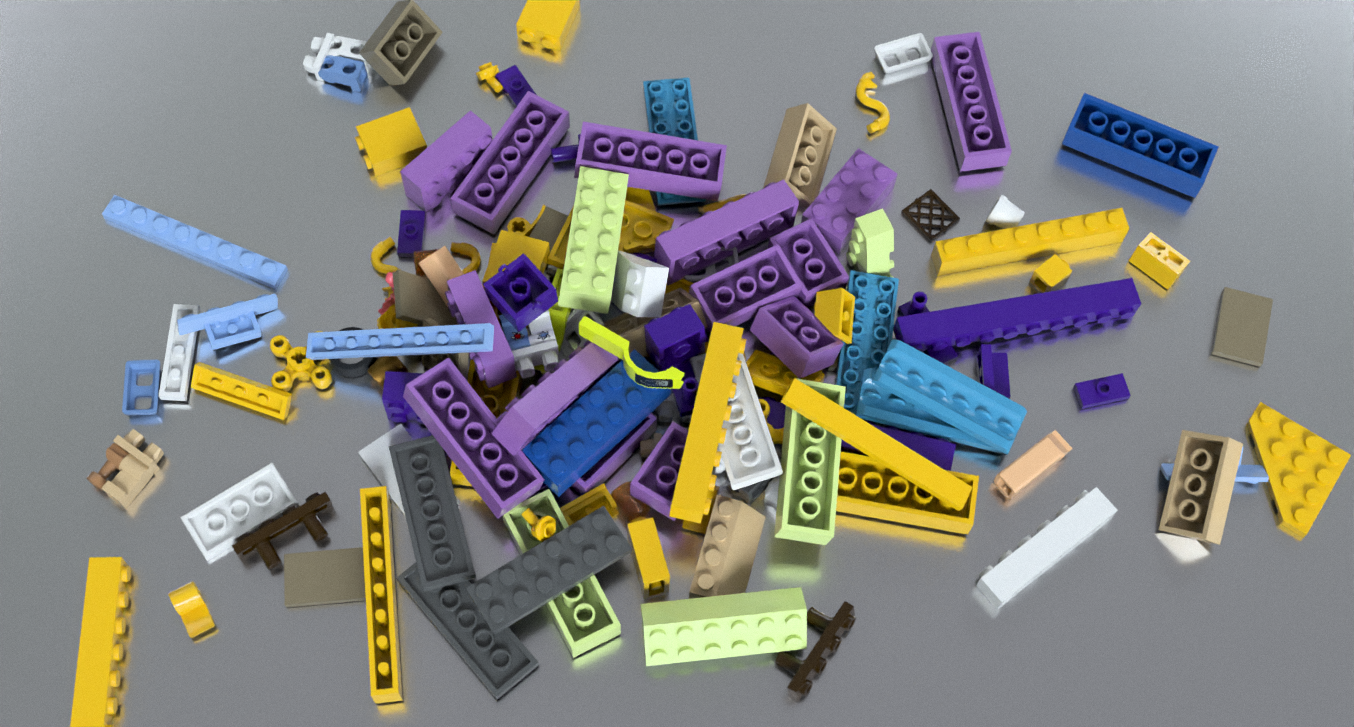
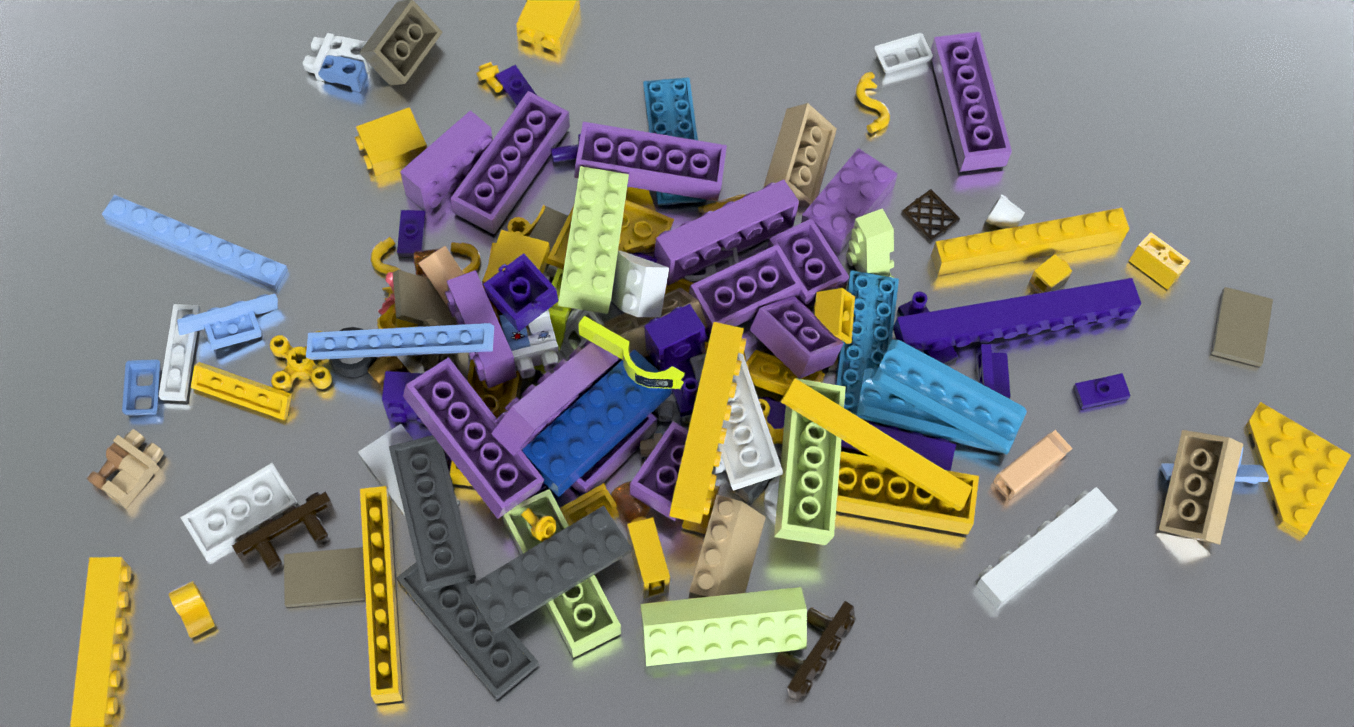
(1140, 145): blue brick -> none

